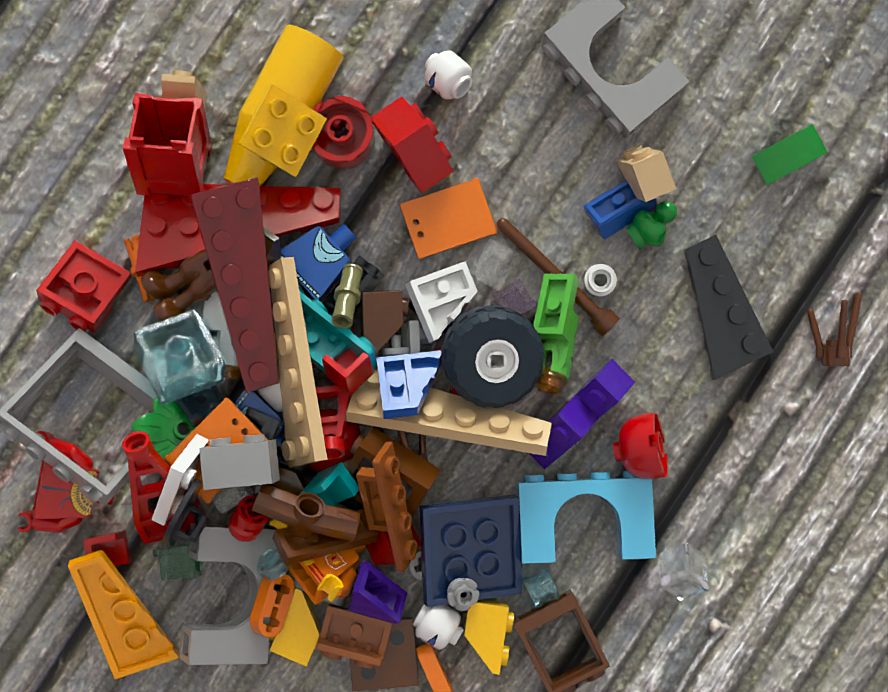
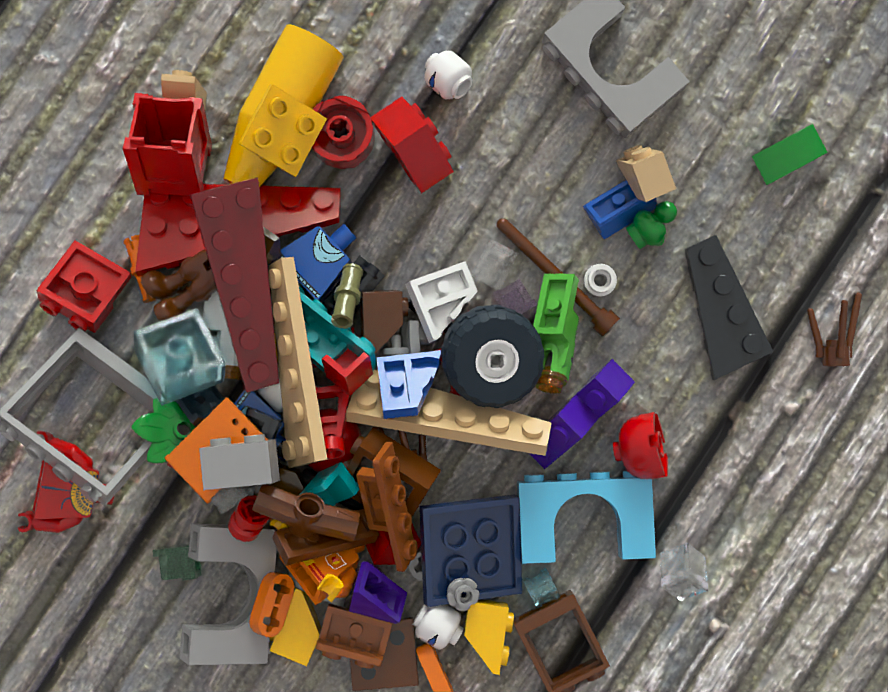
(113, 544): red panel -> none
(119, 618): light orange wing -> none
(143, 462): red plate -> none
(178, 480): white wing -> none
(179, 519): black shield -> none
(271, 565): clear light blue plate -> none
(448, 218): orange container -> none

